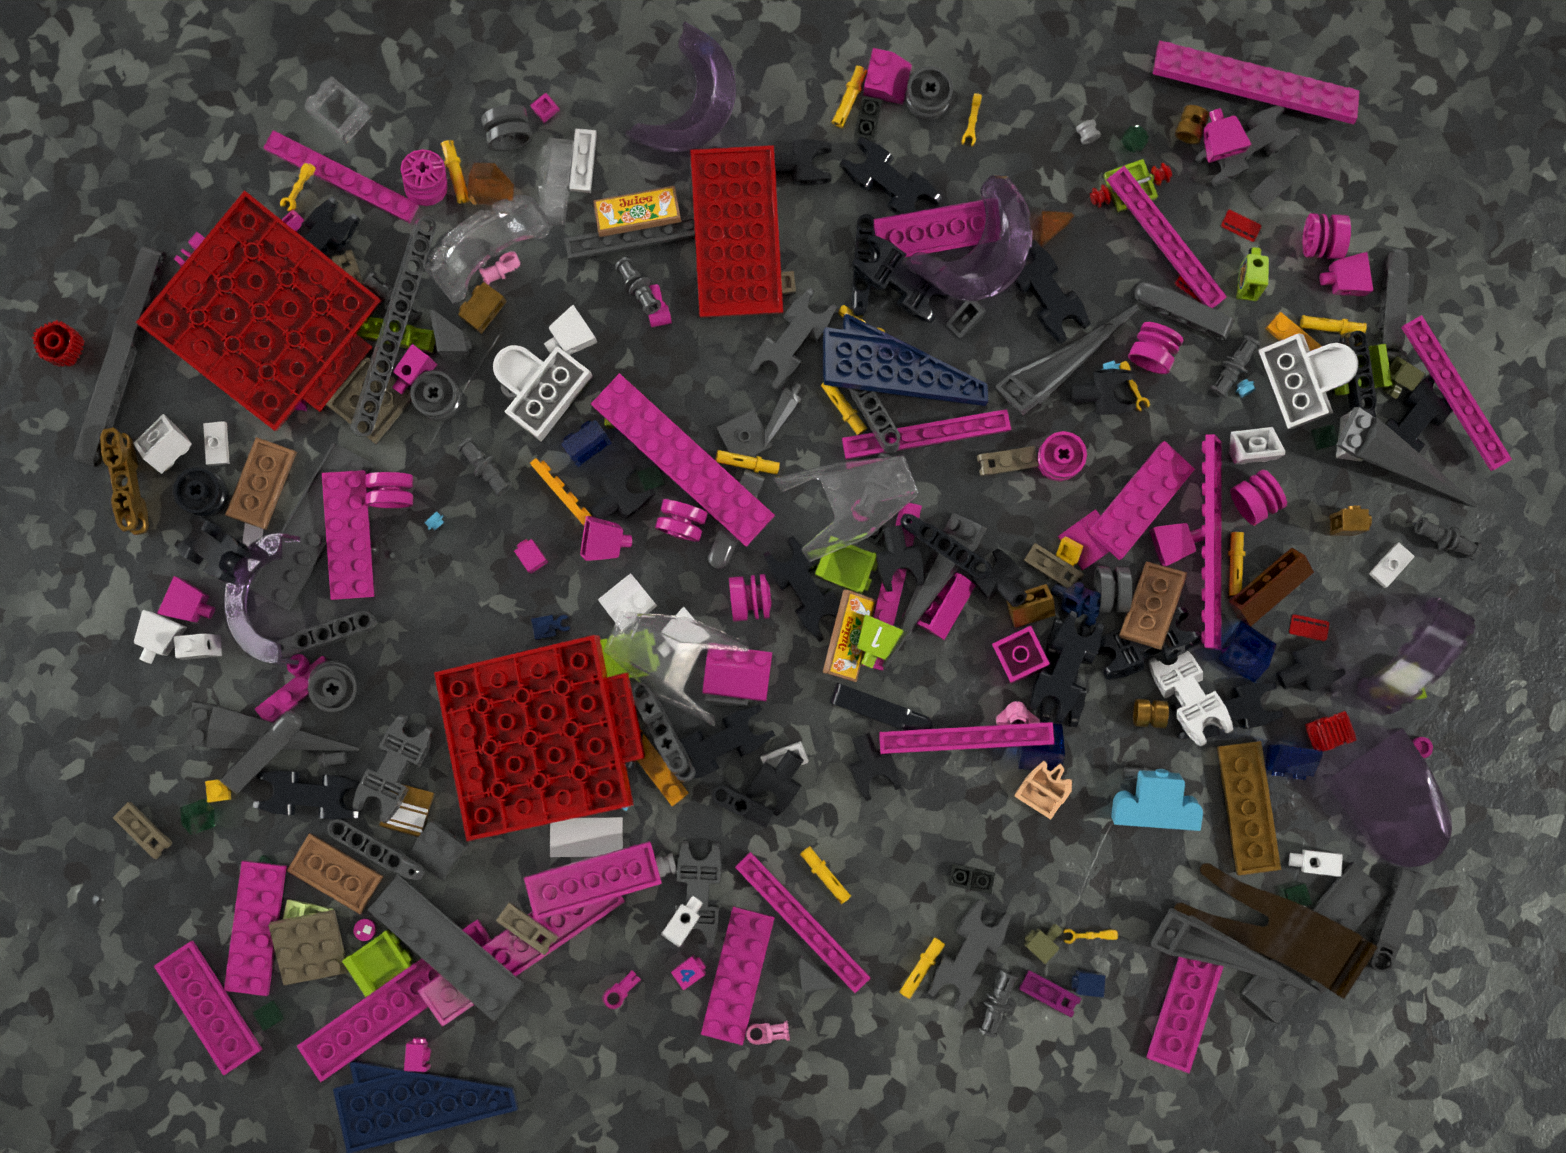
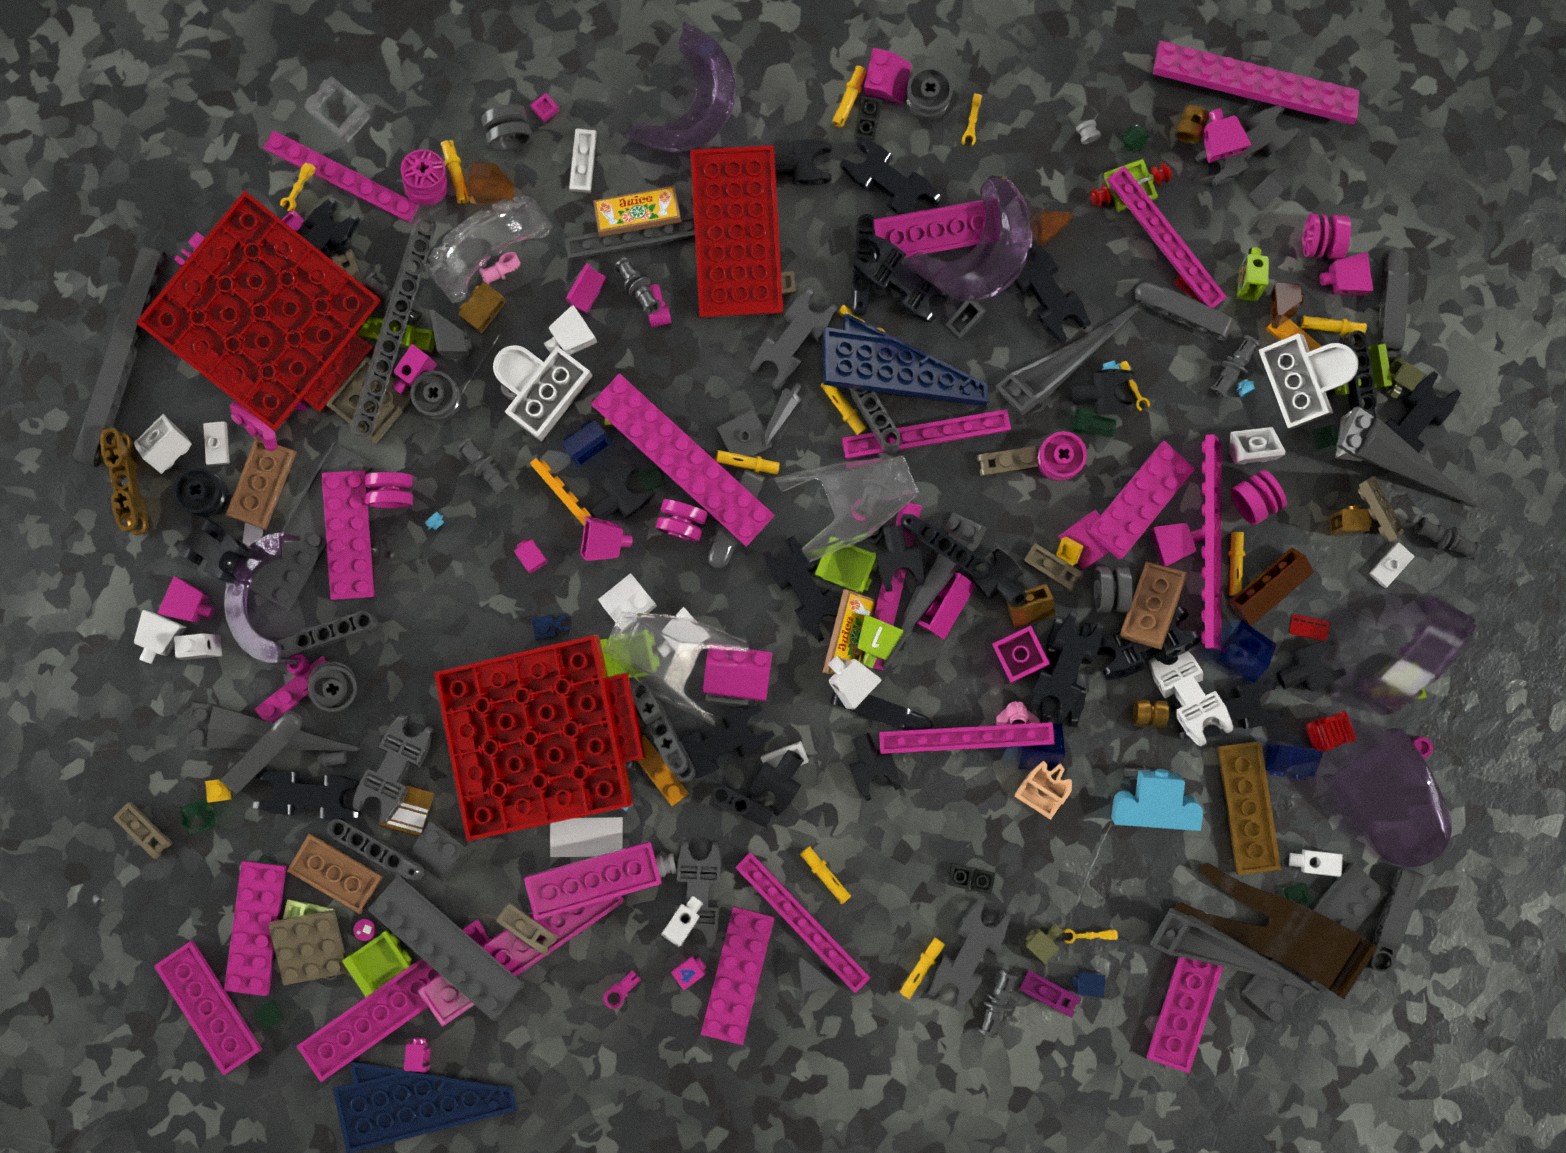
(56, 353): red brick -> none
(254, 426): none -> dark pink plate
(556, 180): clear brick -> none
(586, 289): none -> dark pink panel
(749, 597): dark pink wheel -> none
(769, 1032): bright pink connector -> none
(852, 681): none -> white torso
(1079, 600): dark blue piece -> none
(1087, 422): none -> clear green piece
(1155, 348): dark pink wheel -> none
(1241, 225): red sticker -> none
(1284, 302): none -> reddish brown slope
(1381, 509): none -> dark tan plate
(1456, 393): dark pink plate -> none

